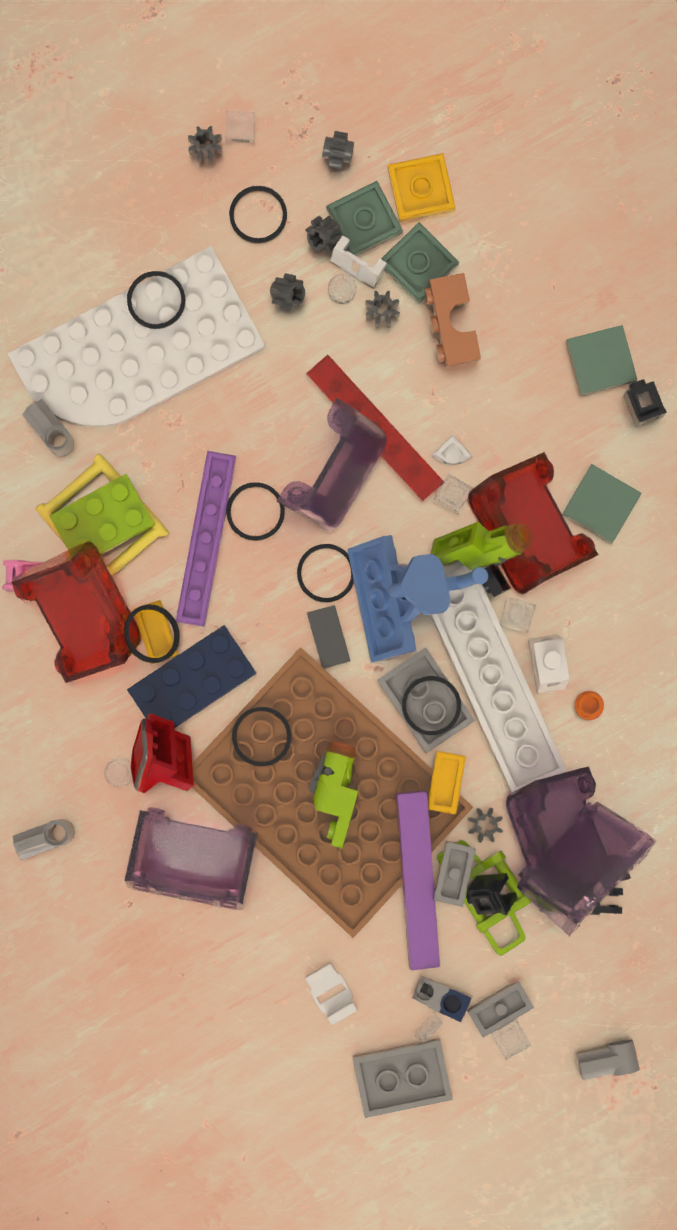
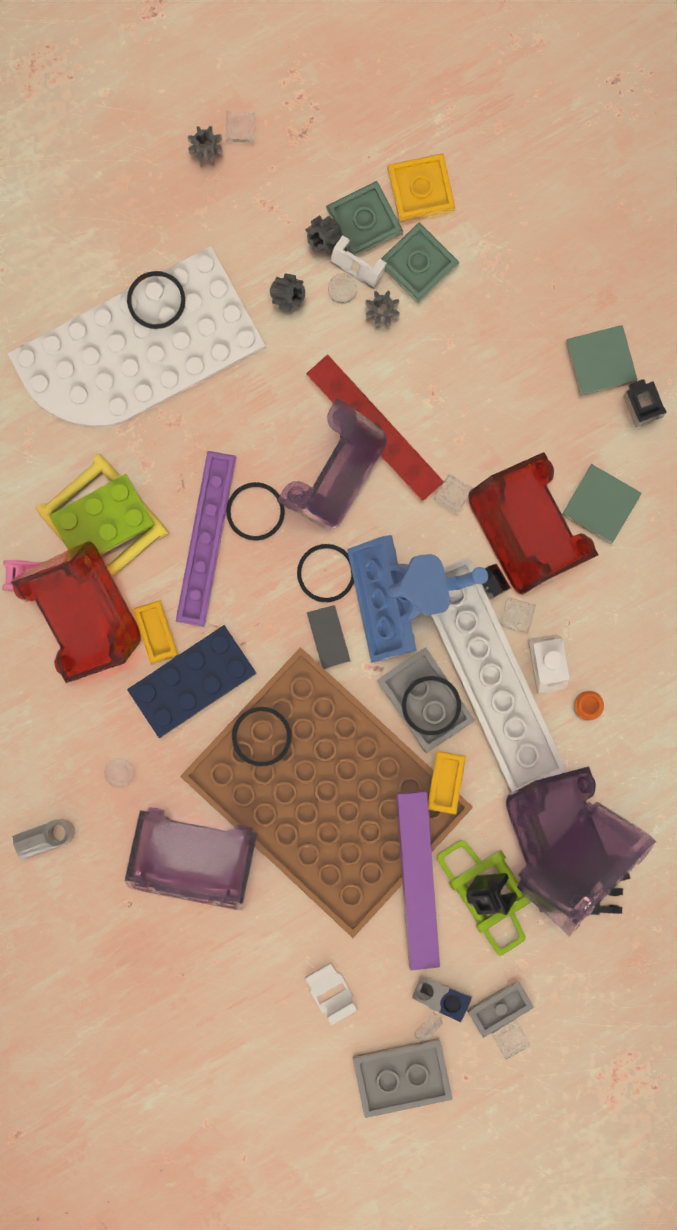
(48, 427): light grey piece -> none
(135, 652): black piece -> none
(161, 755): red piece -> none
(251, 189): black piece -> none
(331, 789): lime plate -> none
(338, 149): dark grey gear -> none
(452, 452): white tile -> none
(454, 346): nougat arch -> none
(454, 874): light grey plate -> none
(479, 547): lime plate -> none
(492, 820): dark grey gear -> none
(615, 1059): light grey piece -> none

